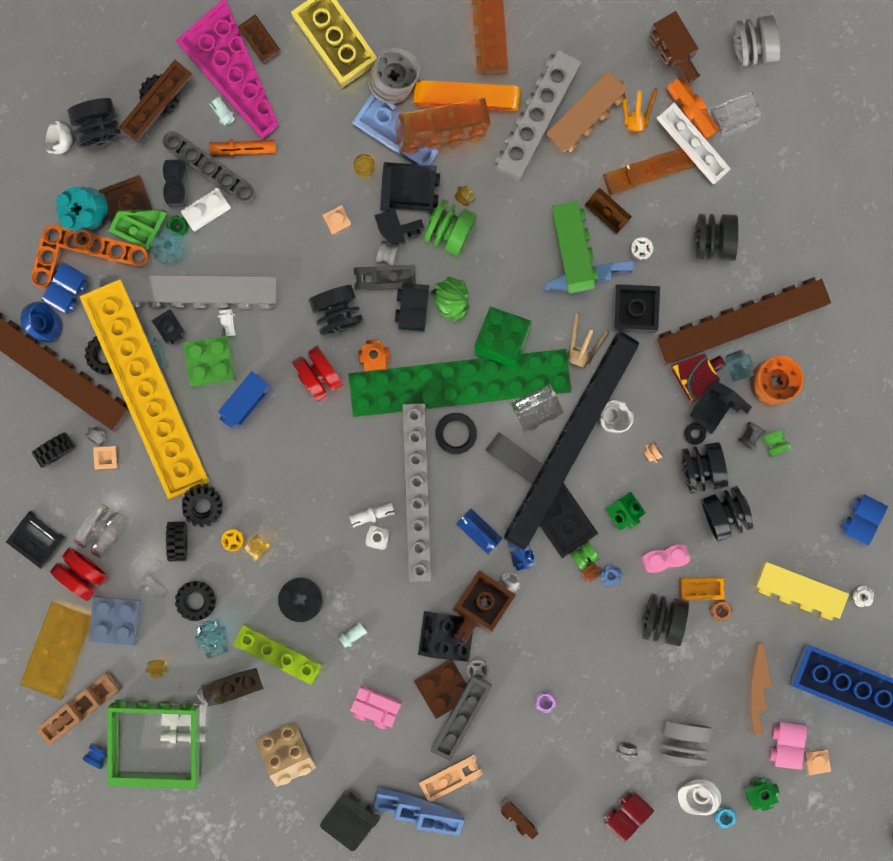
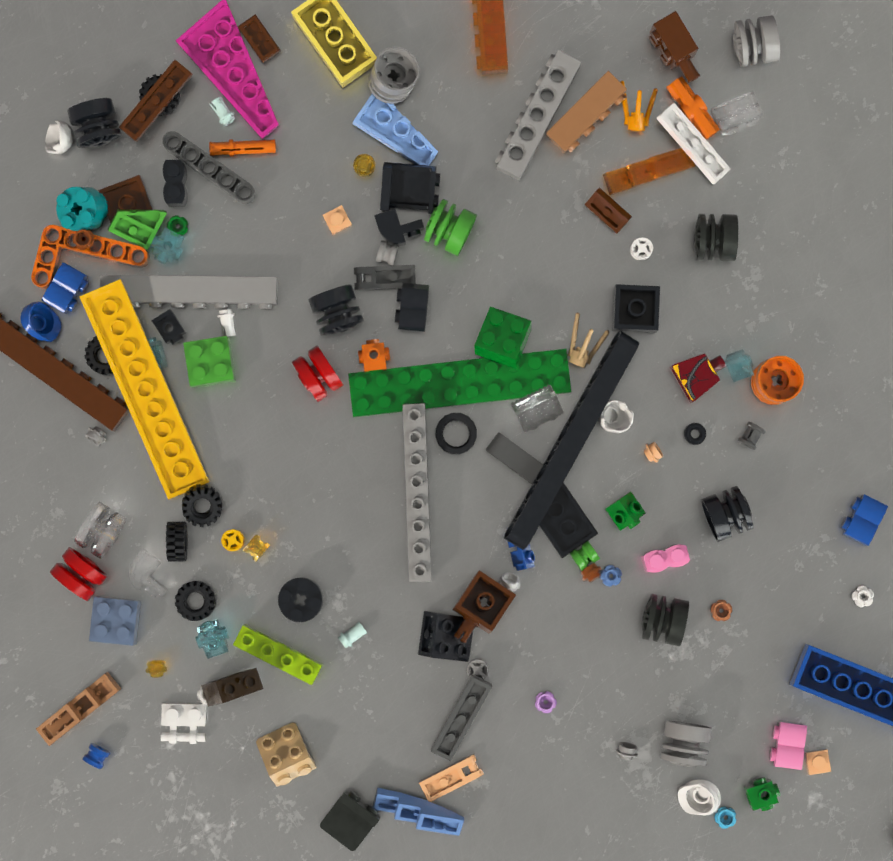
(30, 545): black plate -> none
(53, 450): black tyre -> none
(56, 650): clear yellow plate -> none
(105, 457): light nougat plate -> none
(151, 780): bright green window -> none
(205, 209): white brick -> none
(244, 400): blue window -> none
(371, 514): white pin -> none
(375, 707): bright pink brick -> none
(384, 534): white brick -> none
(441, 687): reddish brown plate -> none
(442, 126): clear orange brick -> none
(446, 93): light orange beam -> none
(451, 298): bright green hair -> none
(464, 195): clear yellow plate -> none
(479, 531): blue hinge -> none
(524, 825): reddish brown plate -> none
(573, 247): bright green brick -> none
(603, 271): medium blue slope -> none
(628, 816): dark red brick -> none
(702, 588): light orange plate -> none
(704, 467): black wheel -> none
(715, 404): black bracket -> none
(742, 322): reddish brown brick -> none
(758, 681): medium nougat slope -> none
(775, 437): bright green wheel -> none
(801, 590): light yellow brick -> none

